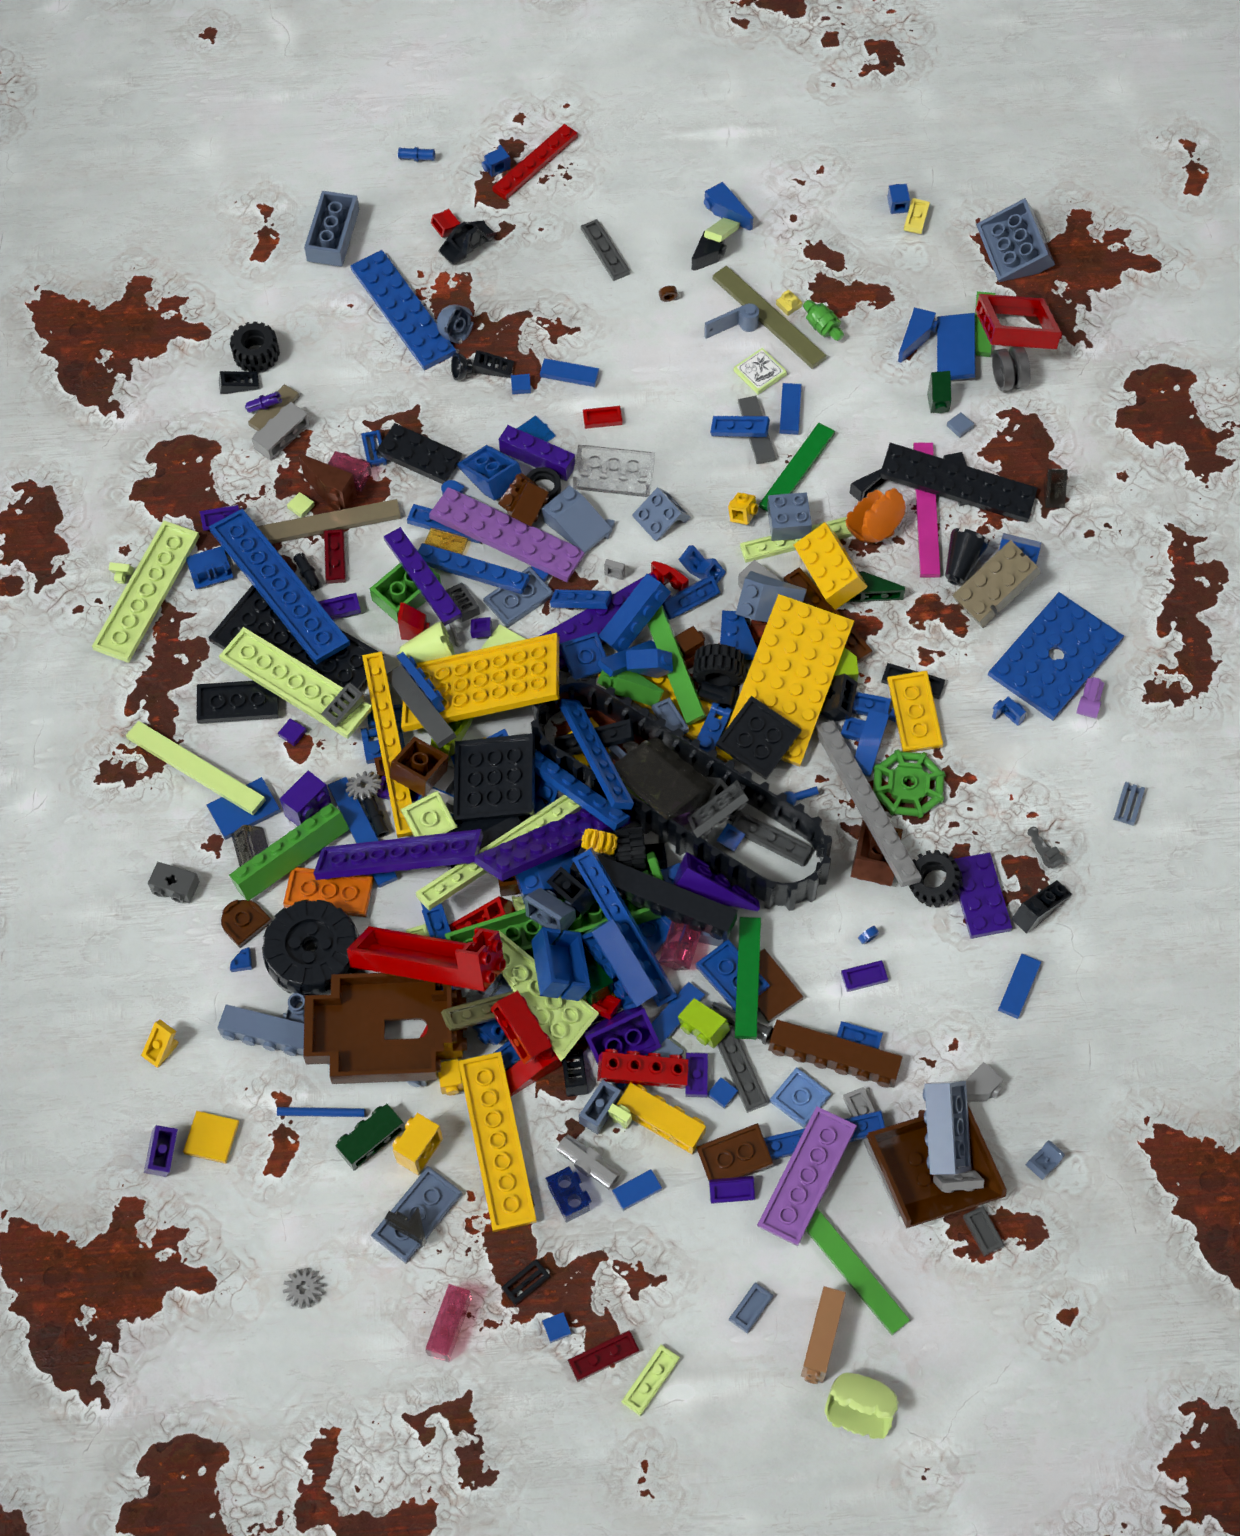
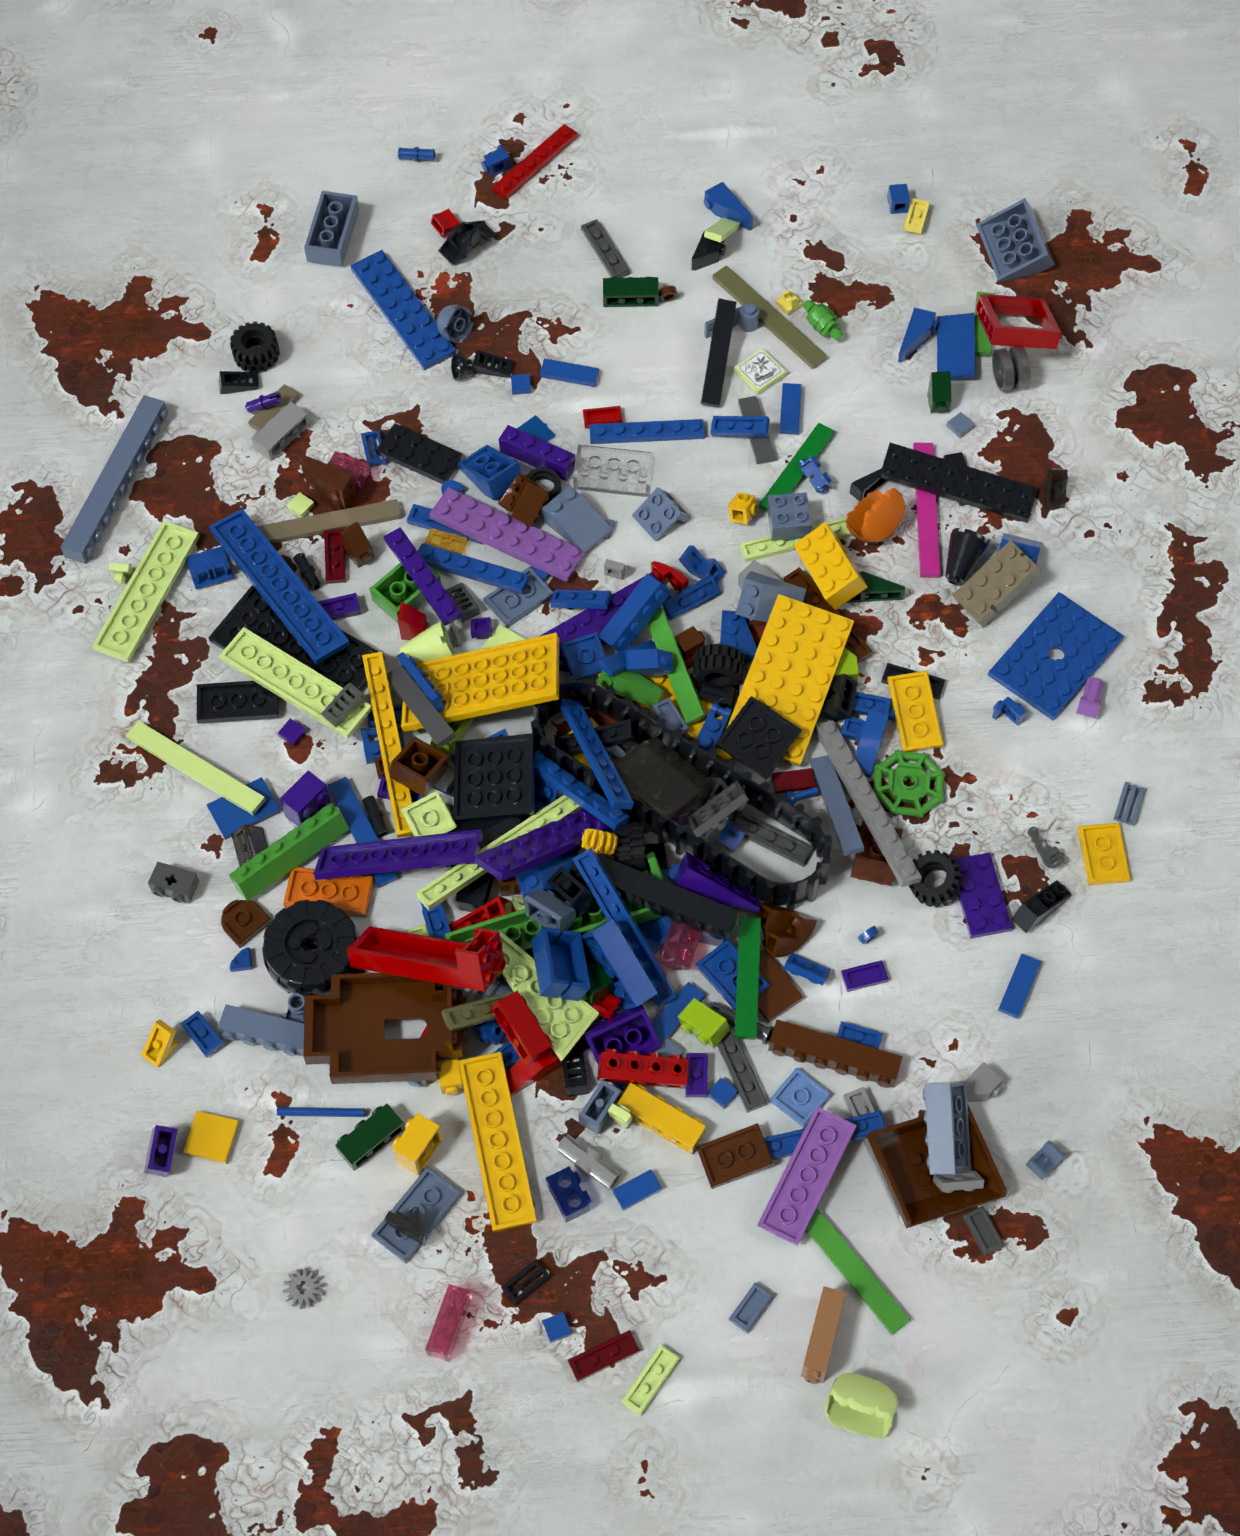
(114, 480): none -> sand blue brick
(202, 1034): none -> blue plate
(211, 516): dark purple plate -> none
(354, 787): light grey gear -> none
(357, 545): none -> reddish brown slope
(471, 900): none -> black brick
(630, 292): none -> dark green brick
(646, 431): none -> blue plate
(718, 353): none -> black tile
(731, 1189): dark purple tile -> none
(784, 929): none -> reddish brown brick
(793, 780): none -> dark red tile
(806, 968): none -> blue plate
(811, 467): none -> blue hinge
(836, 805): none -> sand blue tile
(1103, 854): none -> yellow tile

